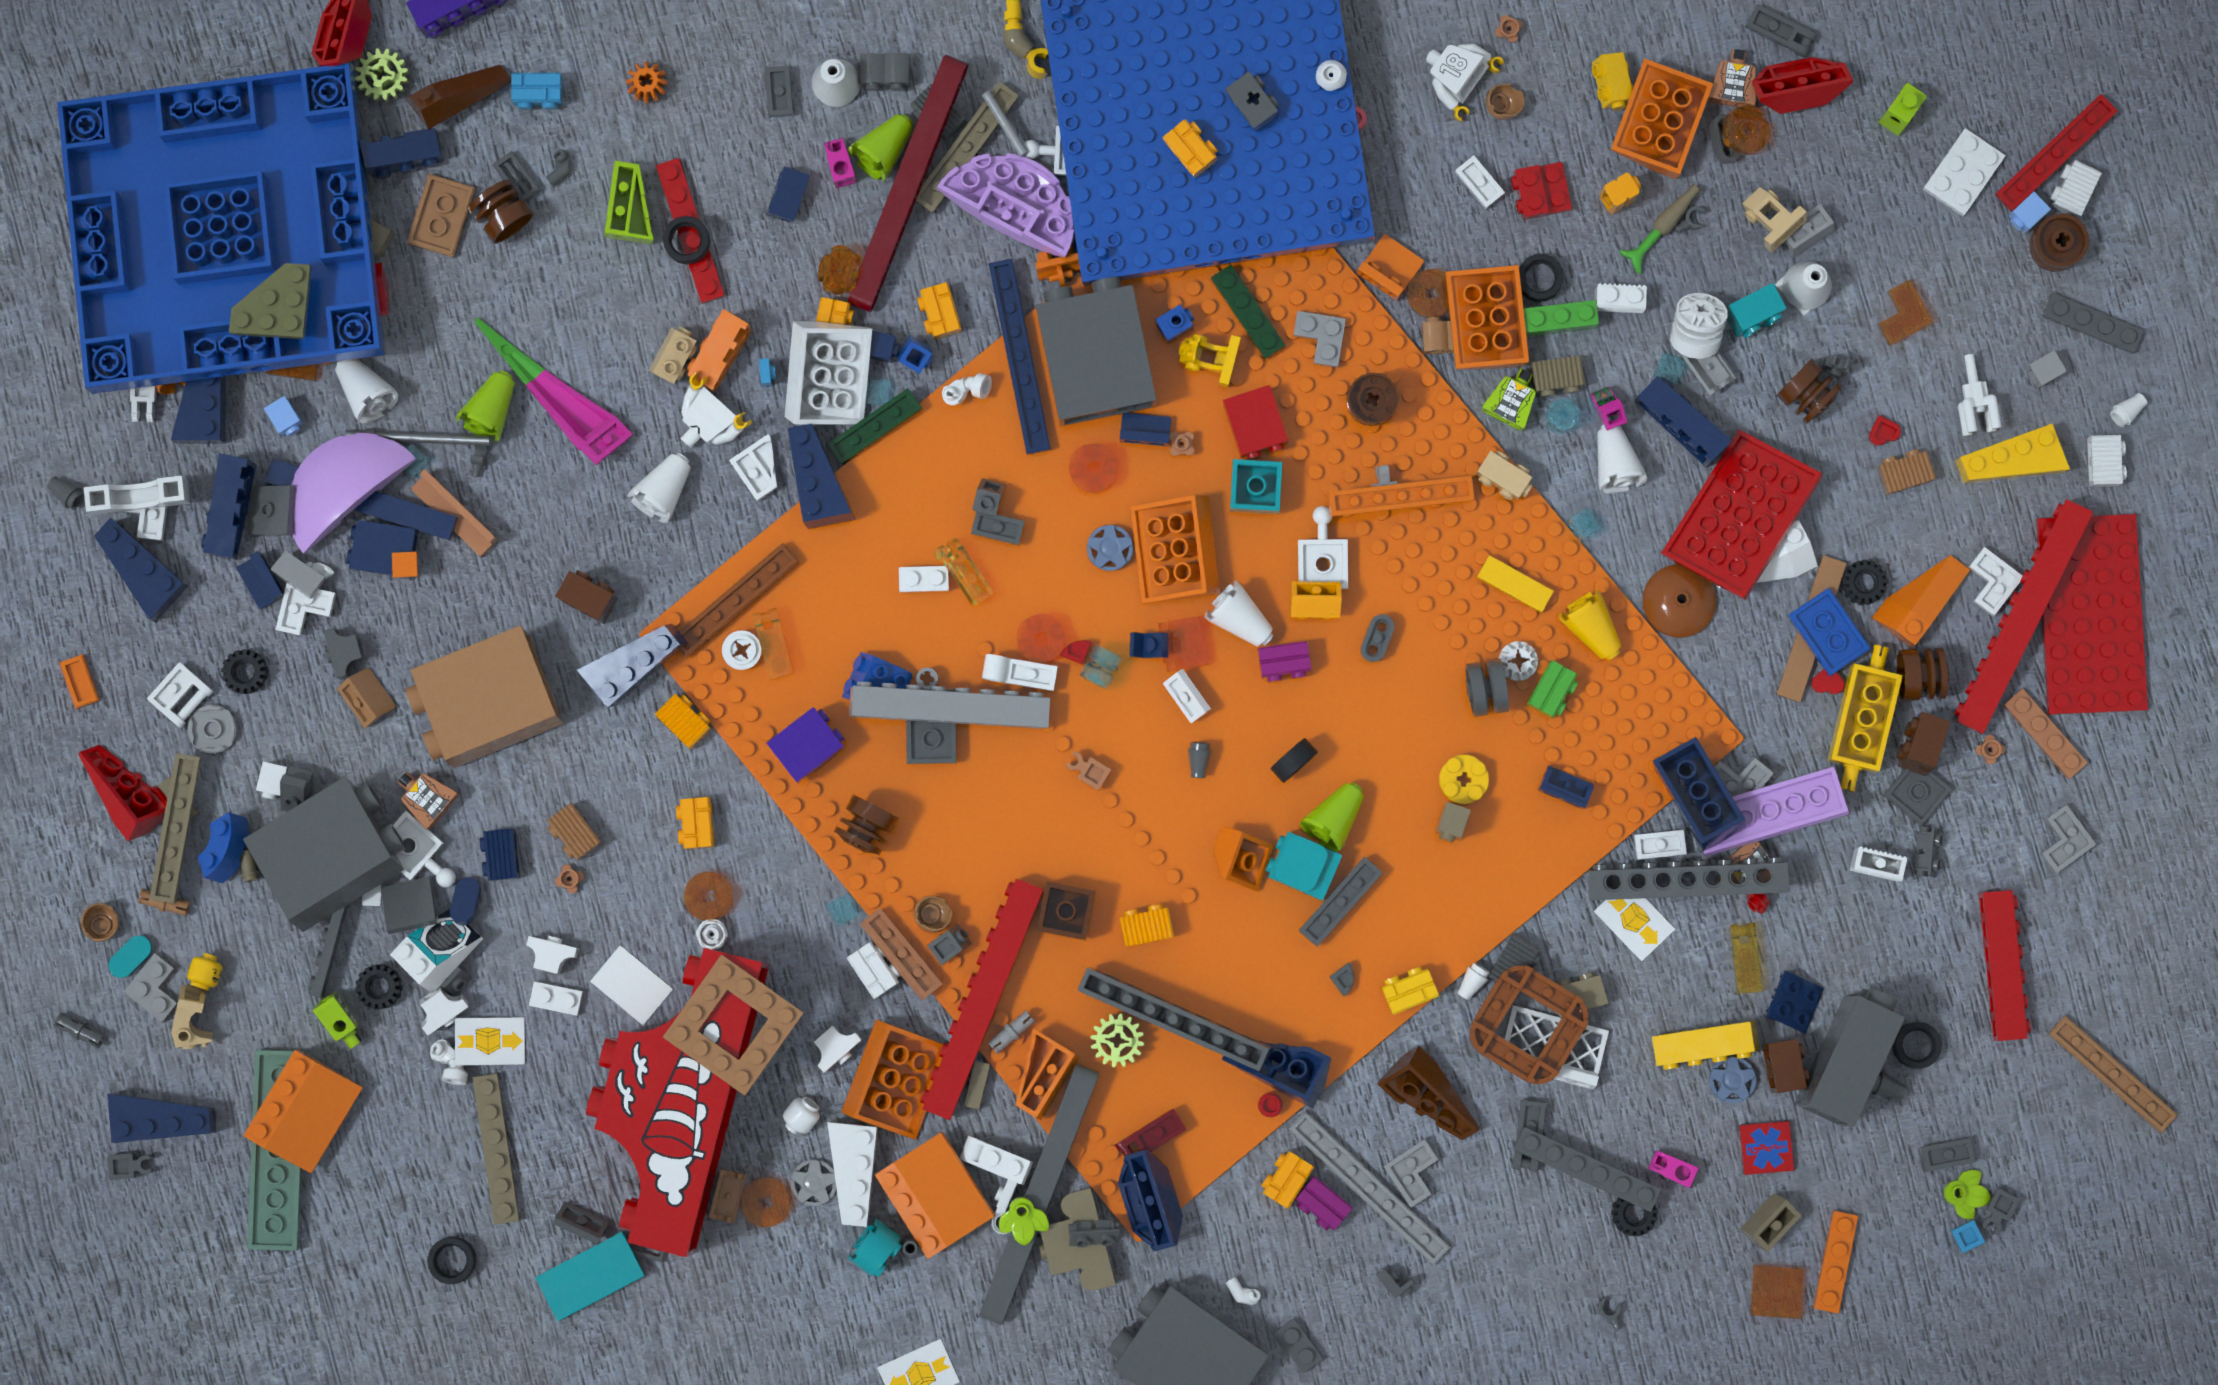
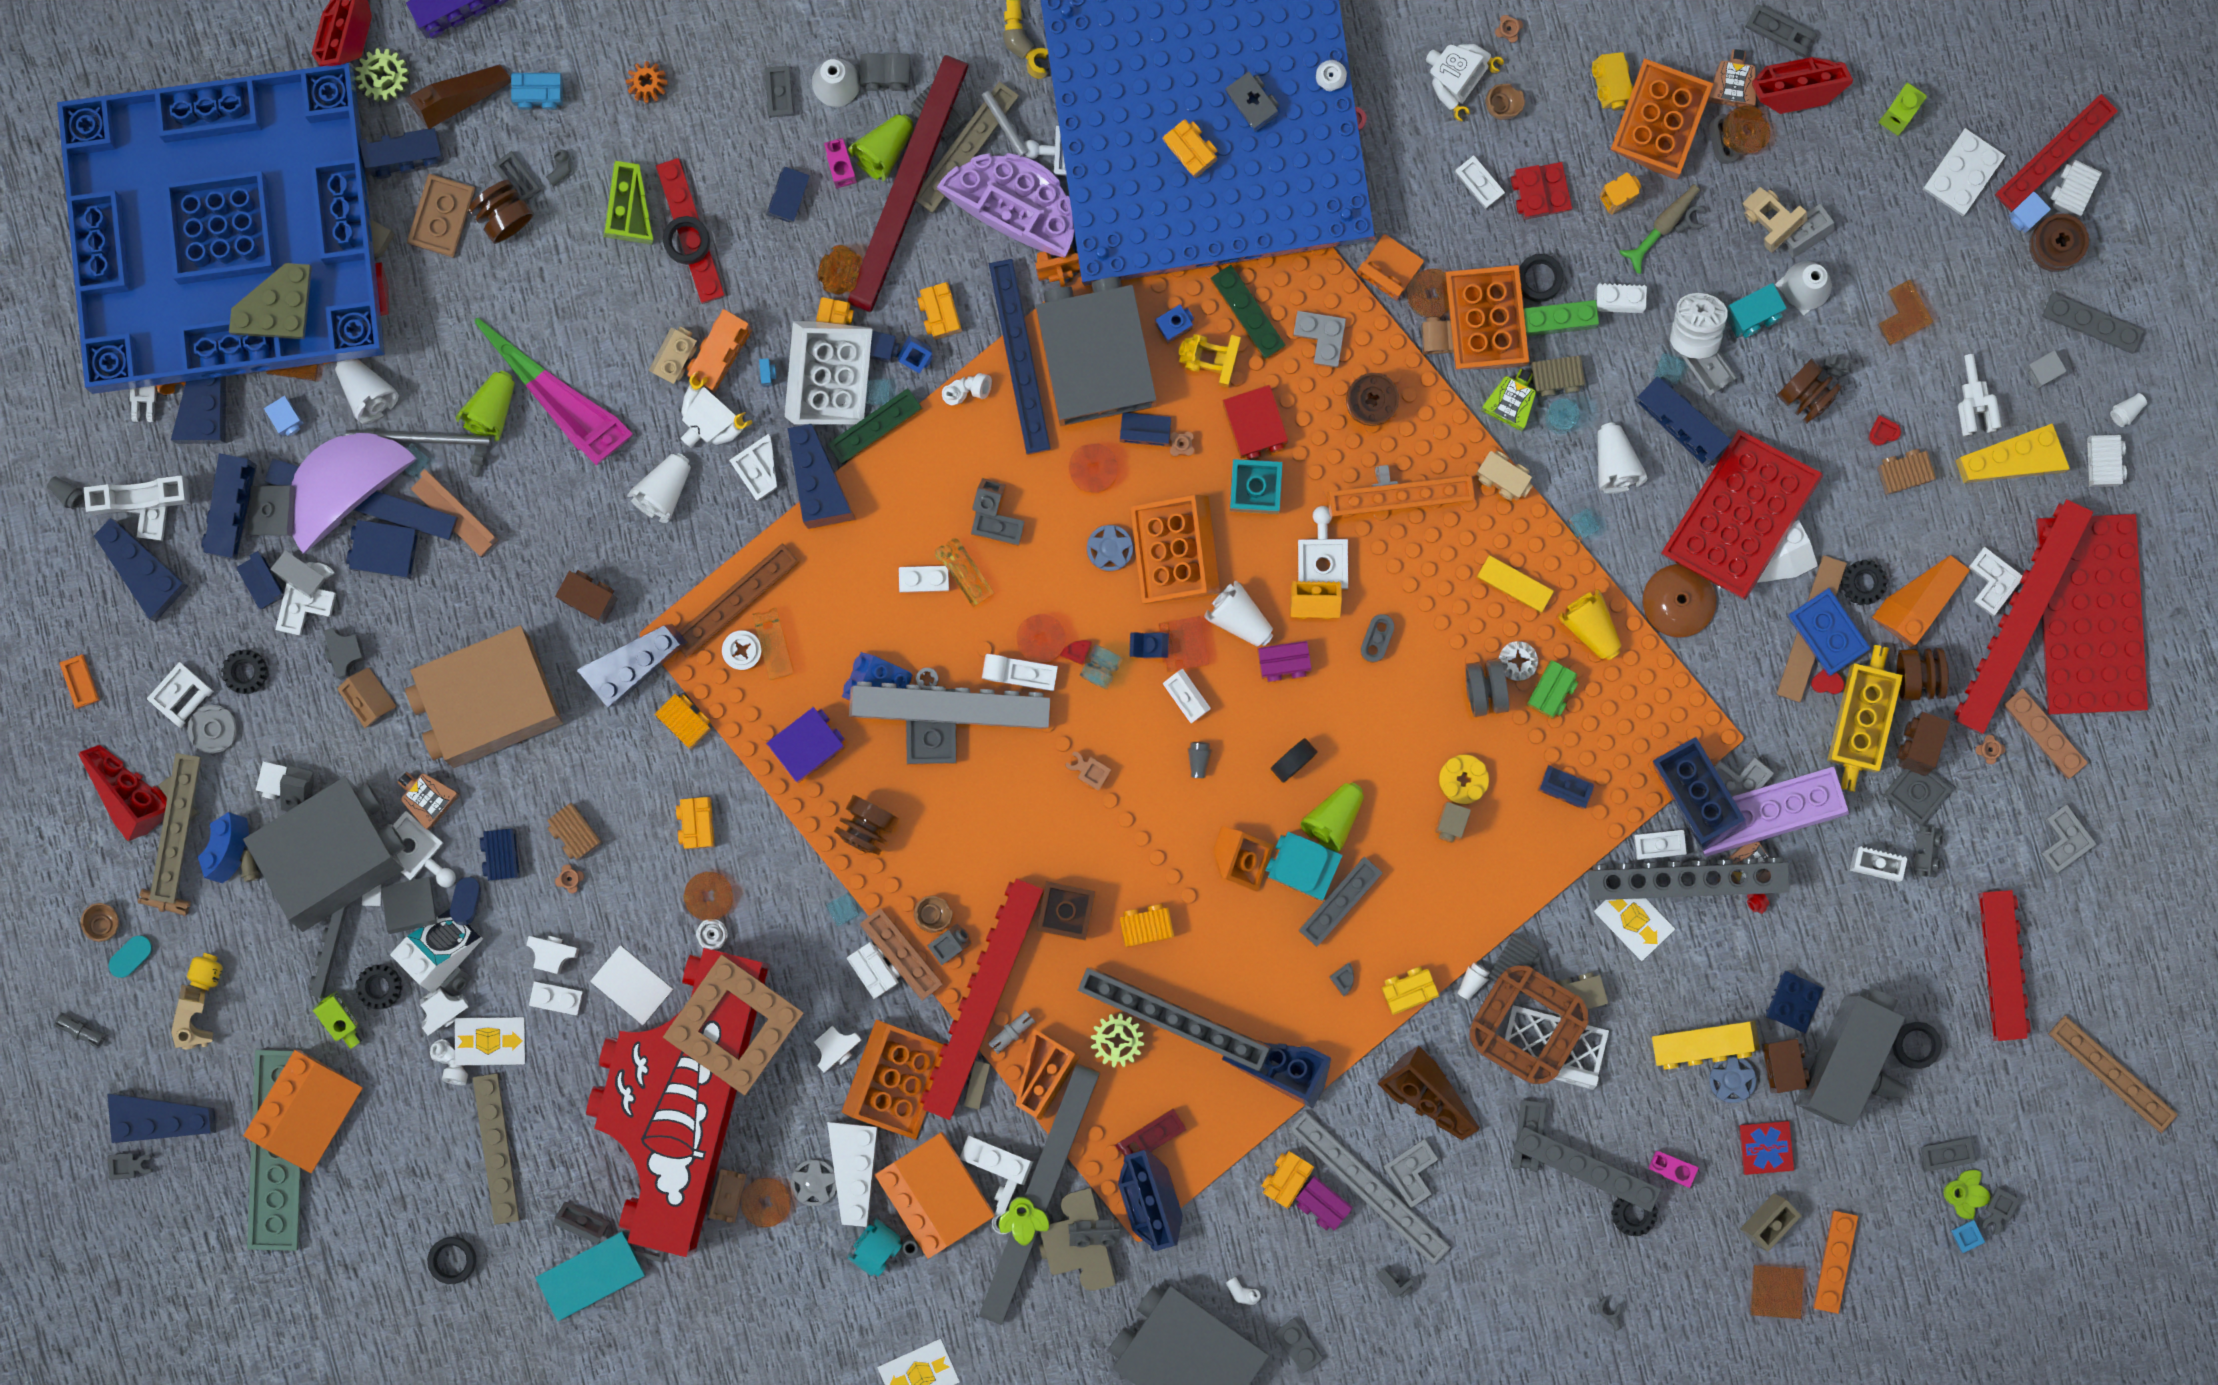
(146, 988): light grey plate -> none
(405, 564): orange tile -> none
(801, 1115): white head -> none
(1270, 1105): red plate -> none
(1607, 405): dark pink leg -> none
(1745, 959): clear yellow plate -> none

